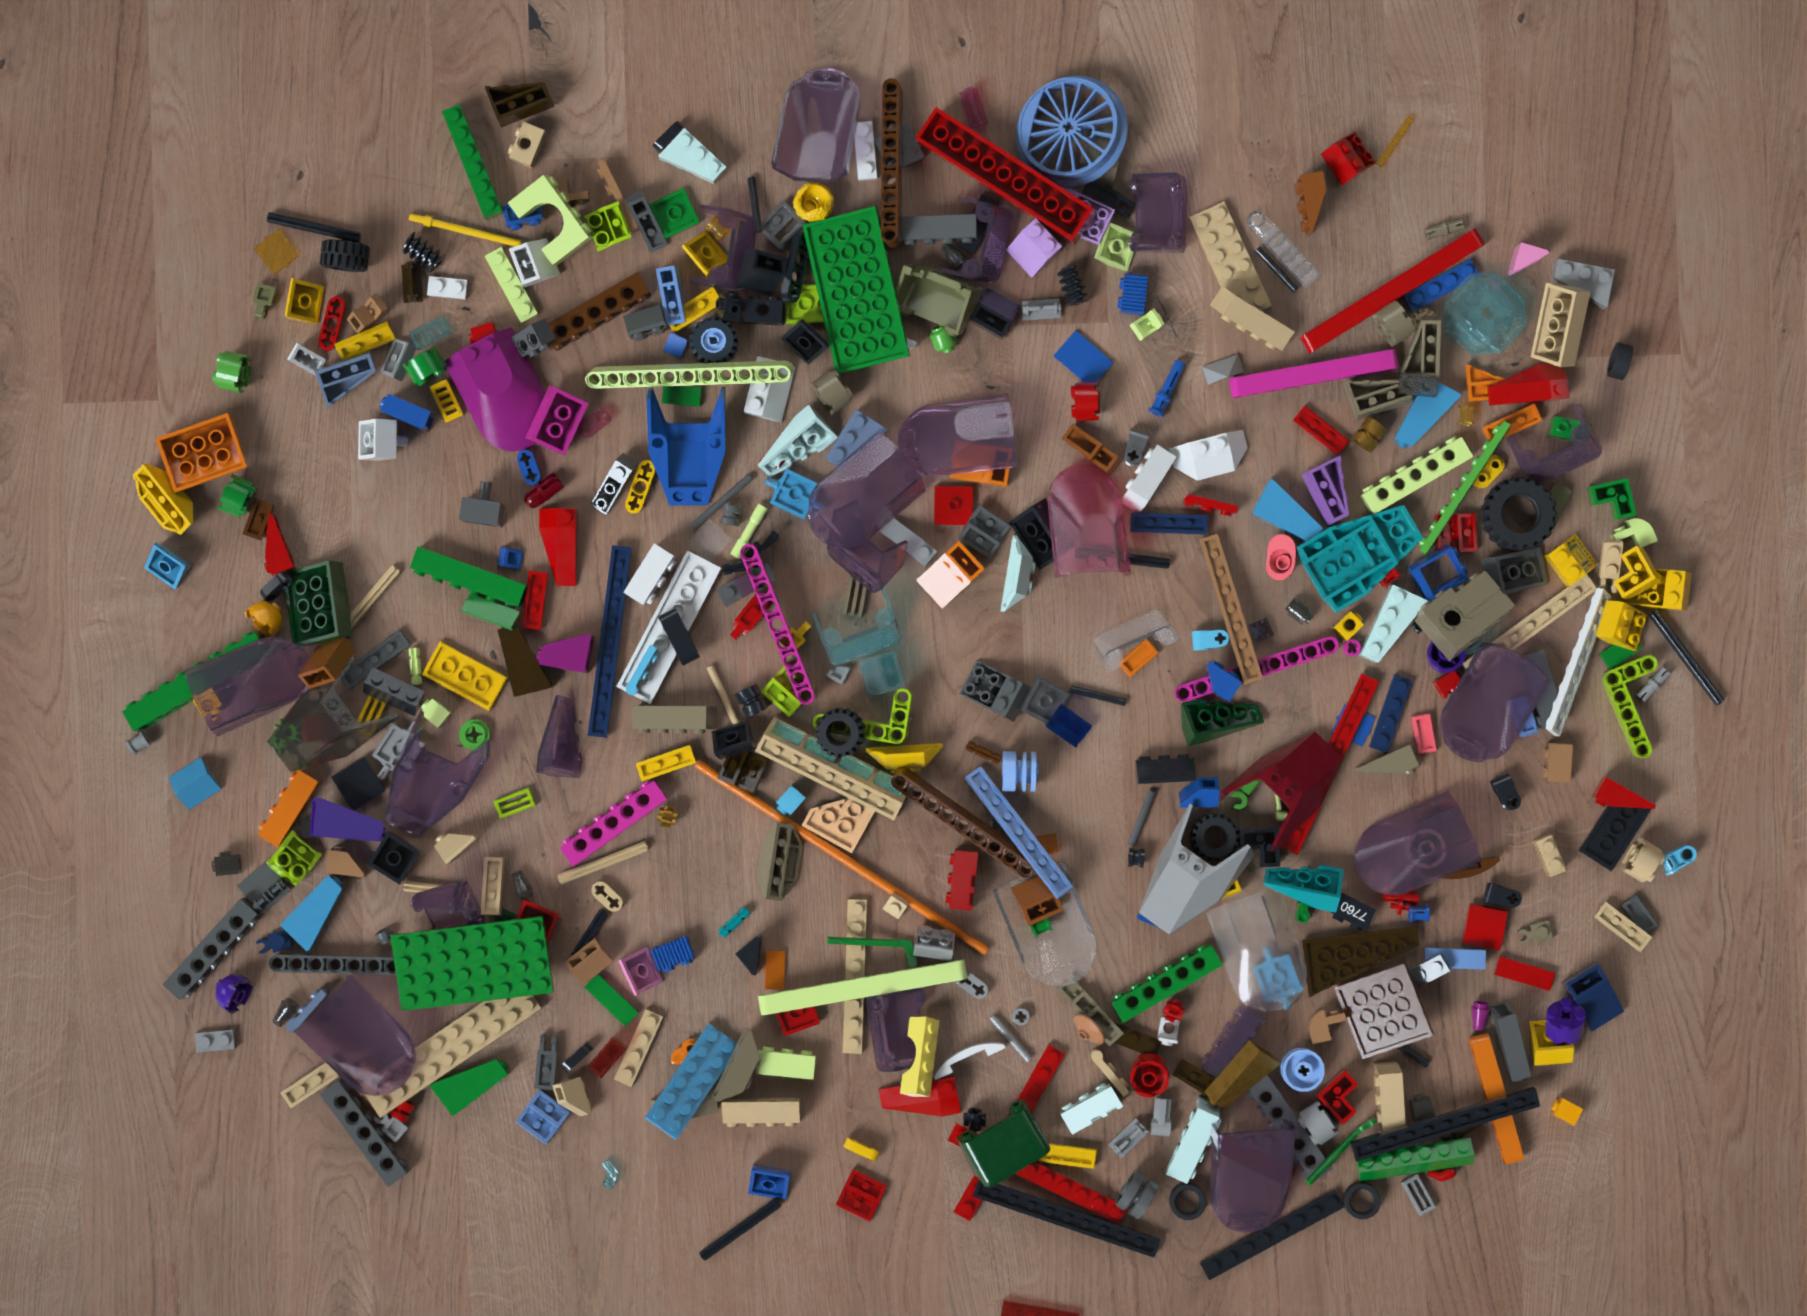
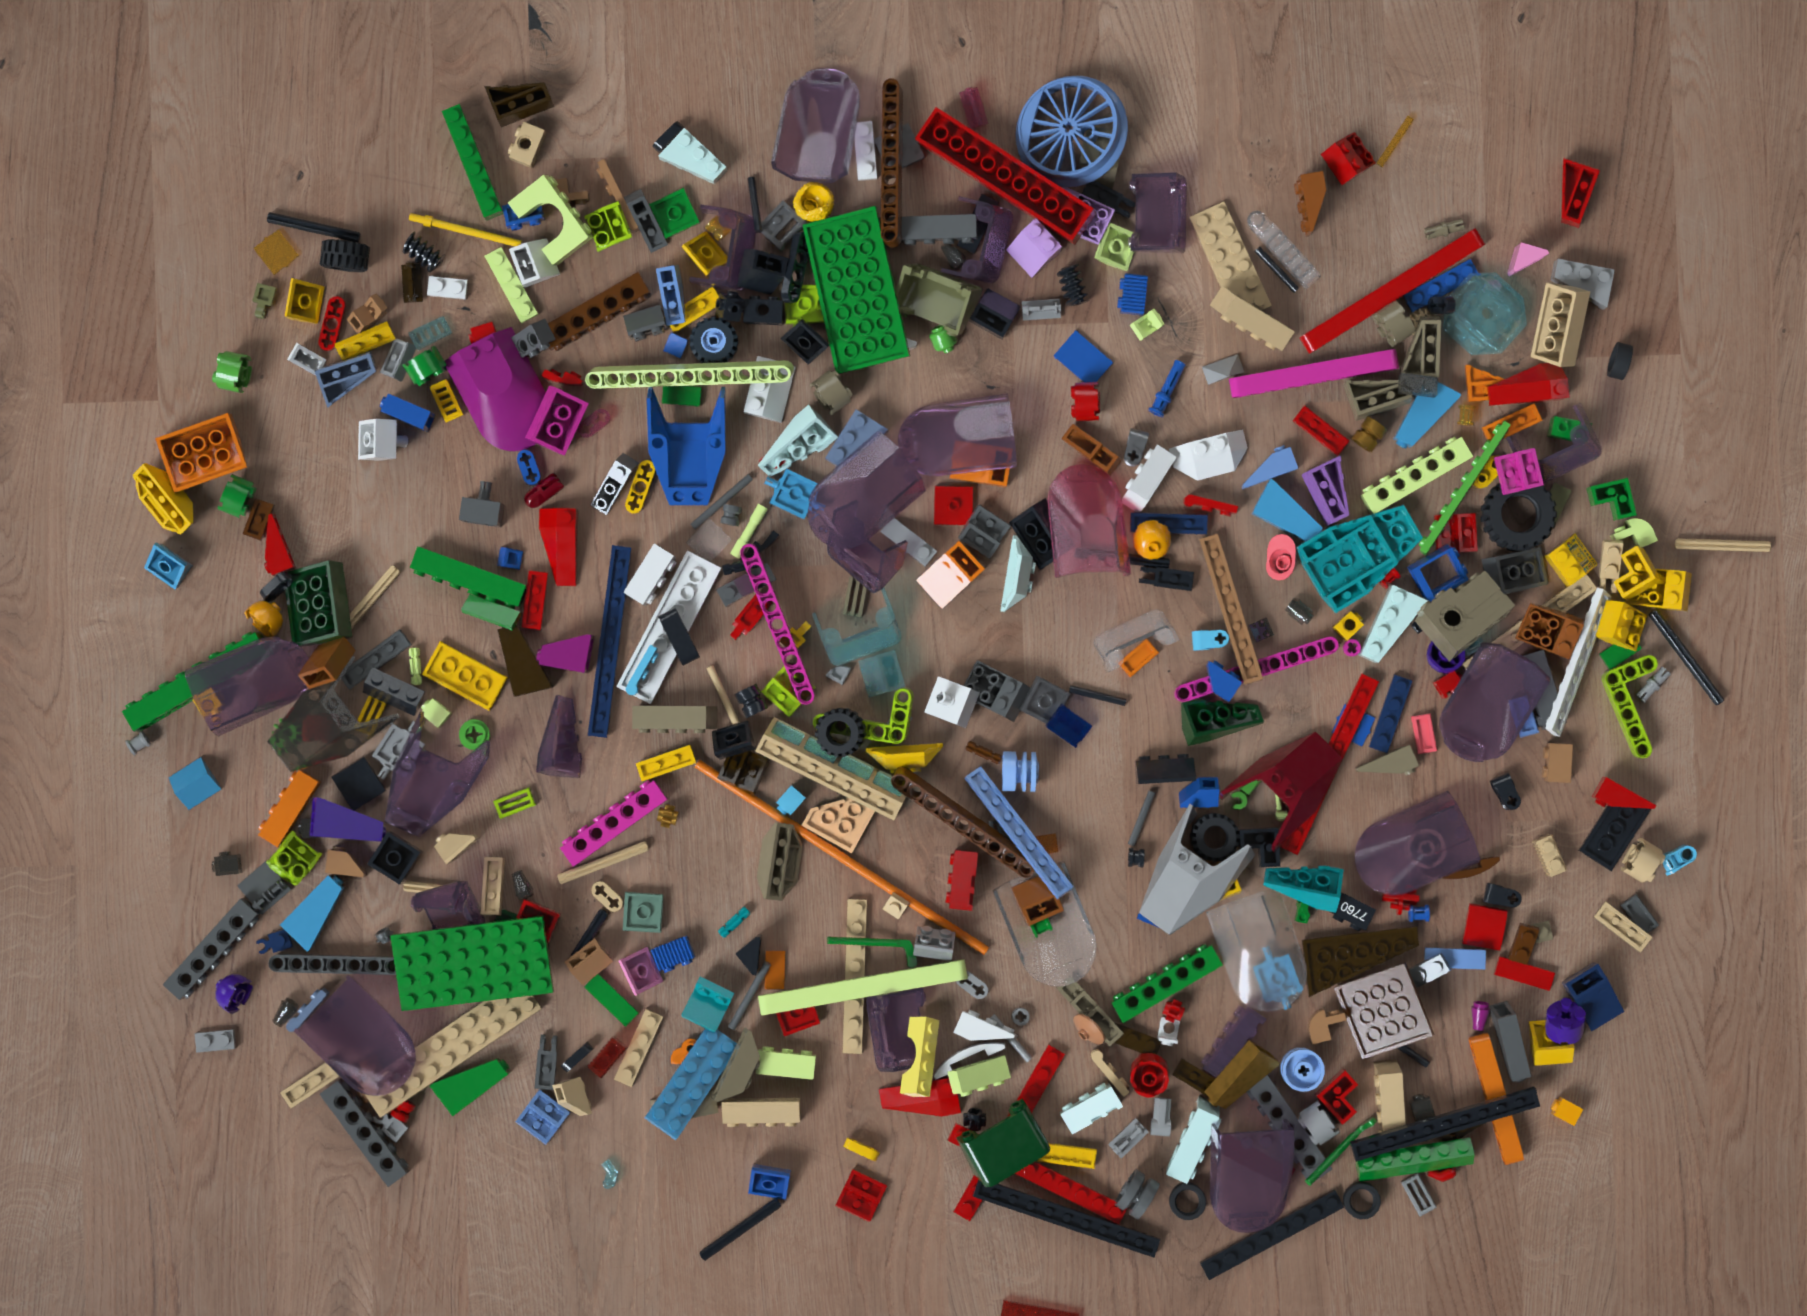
(569, 379): none -> red slope
(643, 912): none -> sand green plate
(707, 1004): none -> teal bracket
(749, 995): none -> dark grey bar
(951, 702): none -> white brick
(975, 1028): none -> white slope
(979, 1075): none -> yellowish green brick
(1152, 539): none -> light orange cylinder
(1169, 578): none -> black hinge
(1275, 465): none -> medium blue slope
(1441, 305): none -> black beam
(1518, 471): none -> dark pink slope
(1523, 943): none -> reddish brown plate
(1550, 630): none -> dark orange slope
(1577, 189): none -> red wedge
(1725, 545): none -> tan axle

